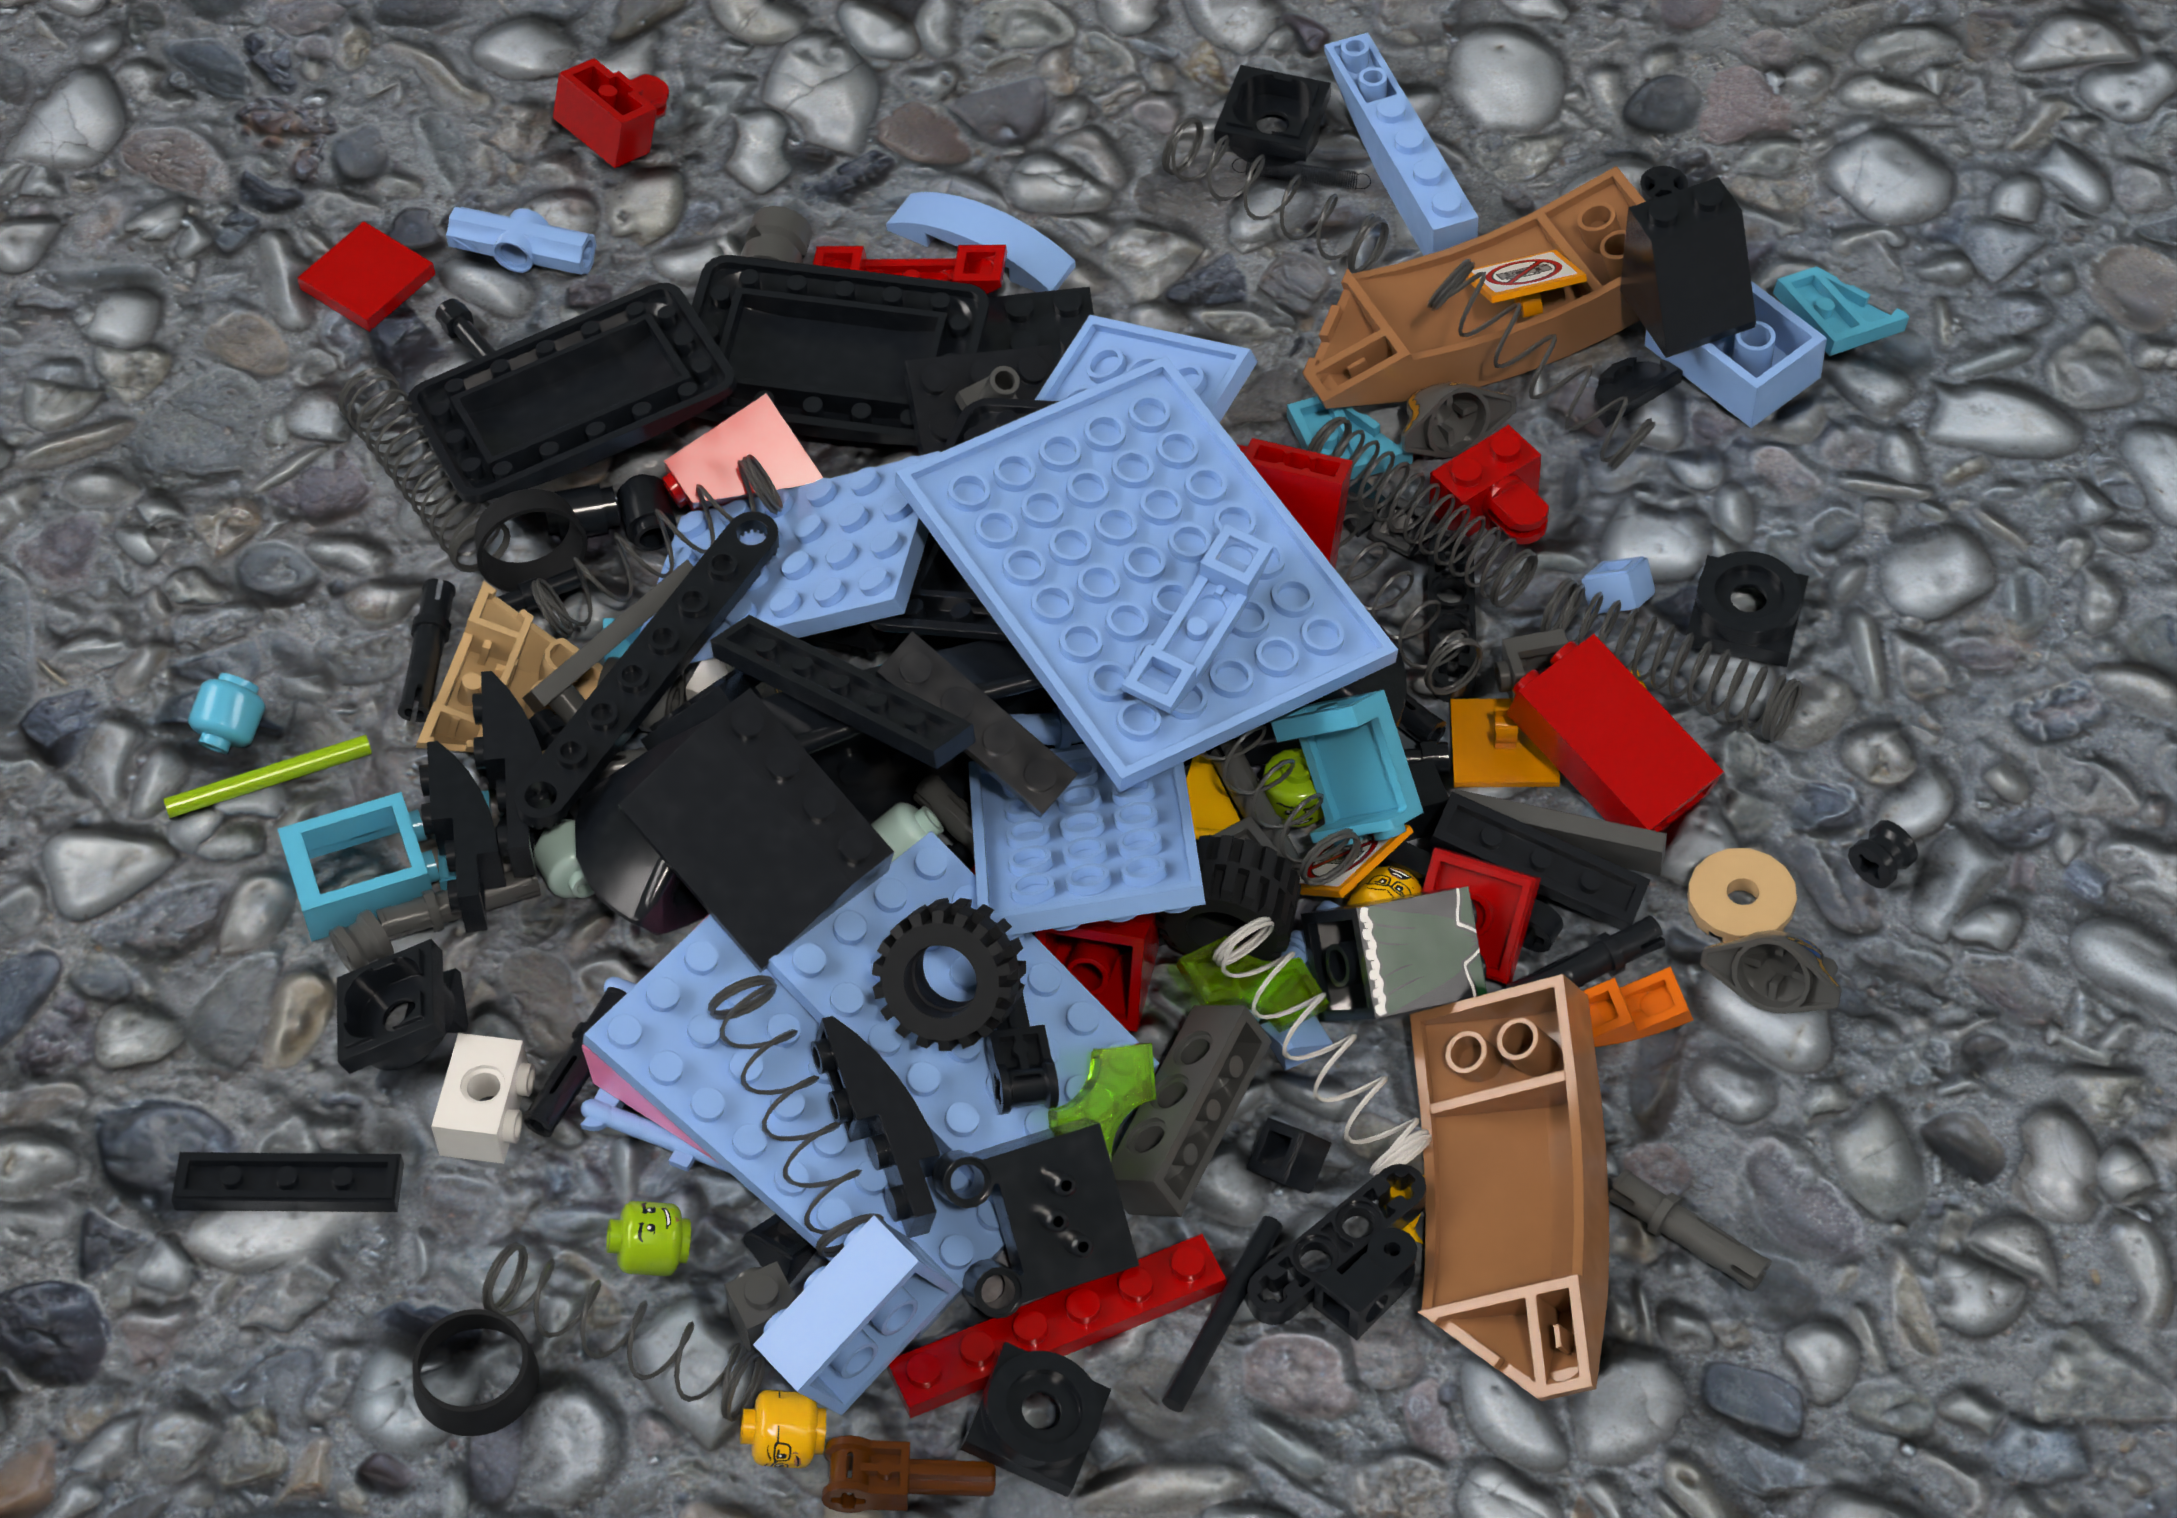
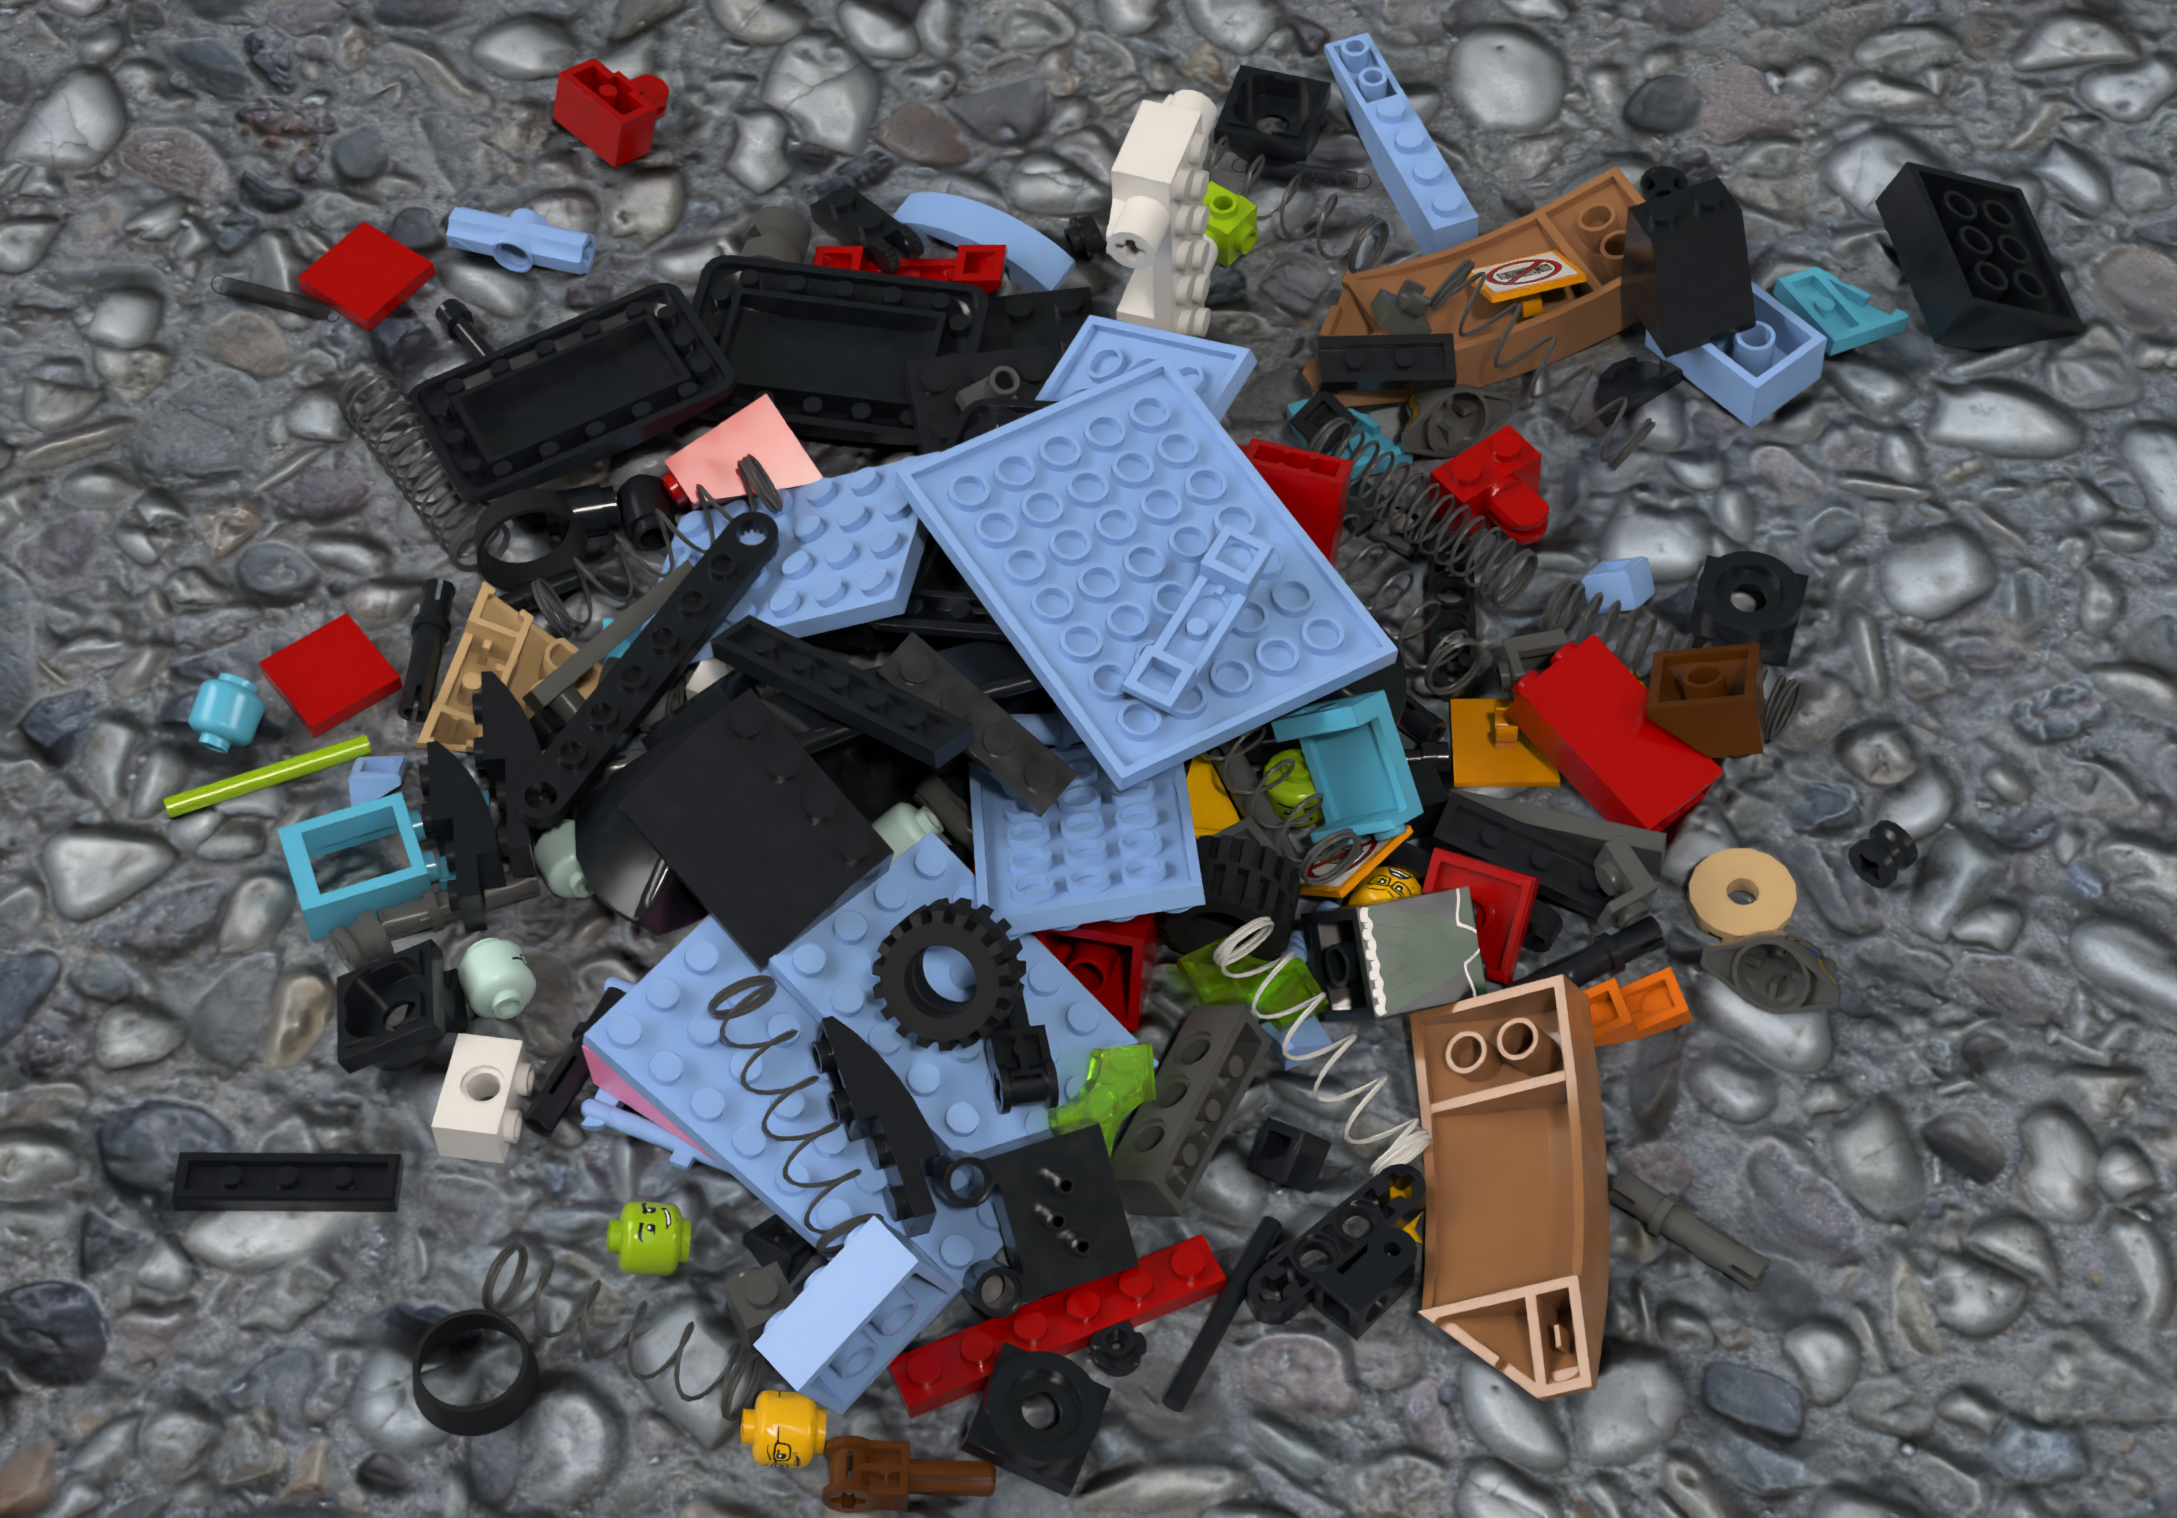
(274, 302): none -> black piece
(330, 675): none -> red tile
(375, 777): none -> light blue slope
(496, 976): none -> light aqua head
(862, 223): none -> black hinge
(1084, 236): none -> black plate
(1118, 1362): none -> black plate
(1161, 215): none -> white piece
(1230, 223): none -> lime brick
(1317, 413): none -> black slope
(1385, 362): none -> black hinge
(1404, 311): none -> dark grey tile
(1627, 879): none -> dark grey bracket
(1711, 698): none -> reddish brown slope
(1975, 260): none -> black slope

